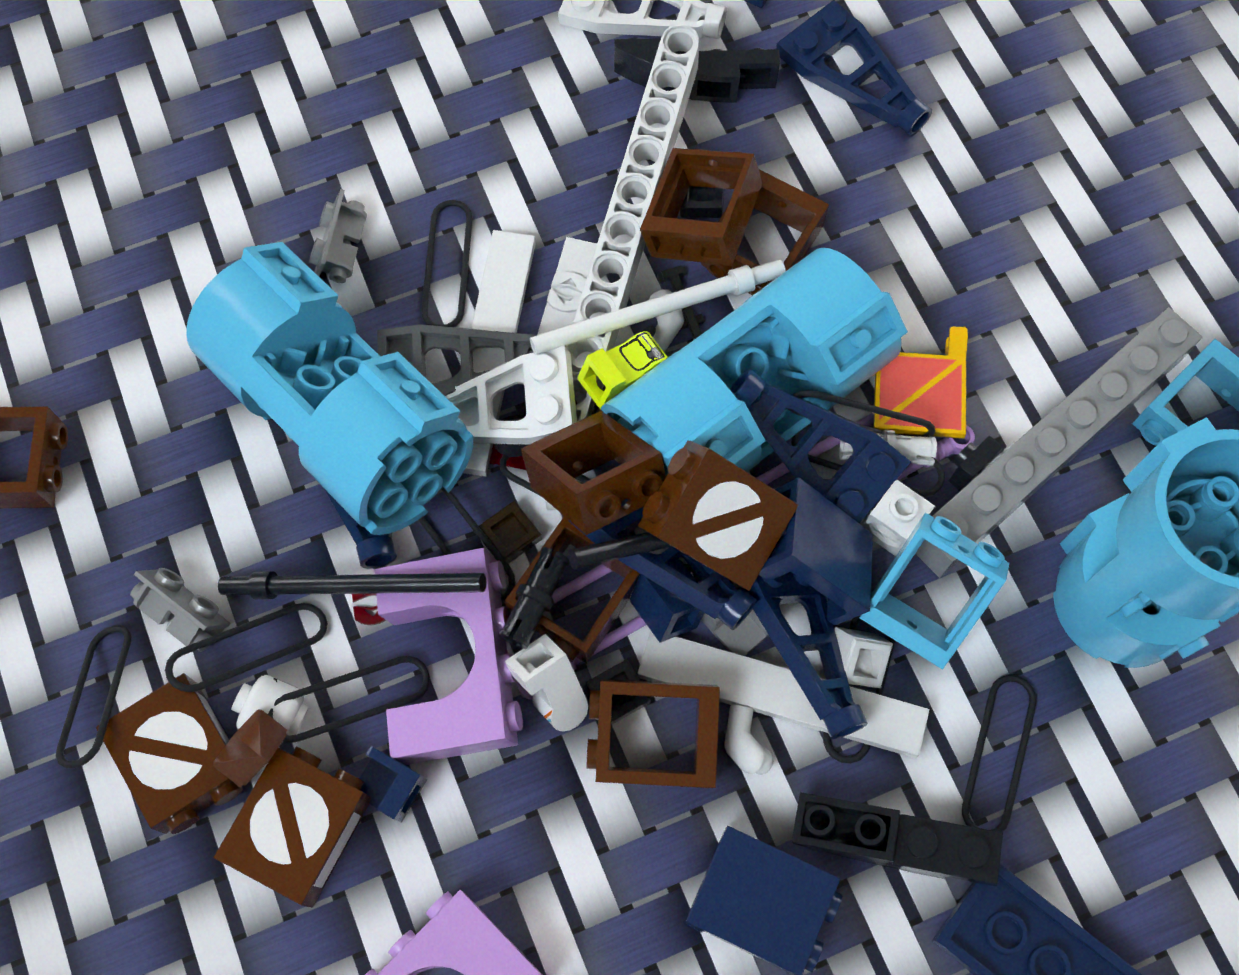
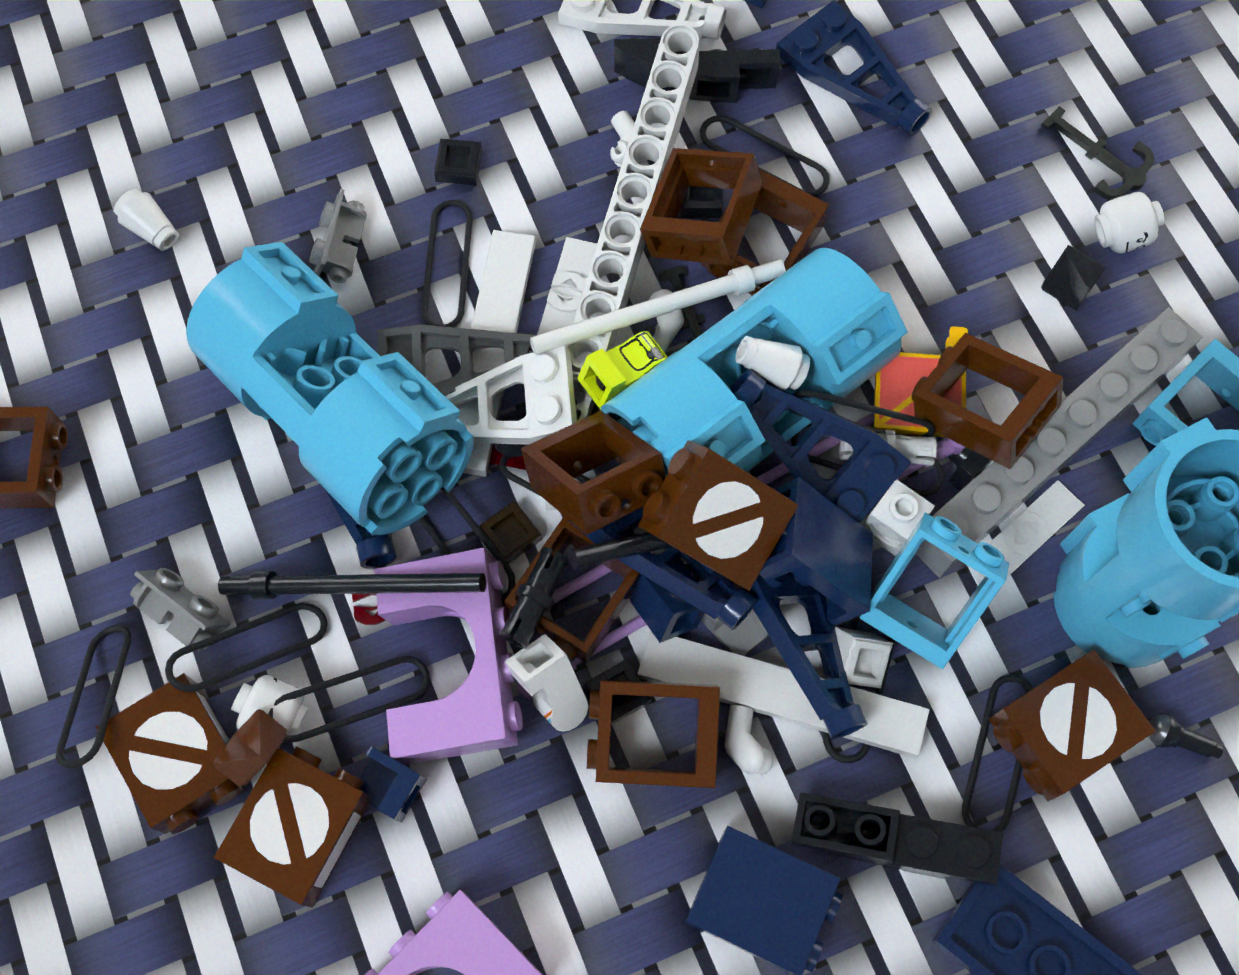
(145, 218): none -> white cone
(458, 162): none -> black tile
(623, 125): none -> white arm
(775, 362): none -> white cone
(790, 152): none -> black piece
(994, 441): none -> reddish brown window
(1036, 525): none -> white piece
(1070, 726): none -> reddish brown brick
(1072, 277): none -> black slope
(1128, 222): none -> white head
(1132, 178): none -> pearl dark grey piece
(1173, 734): none -> black piece

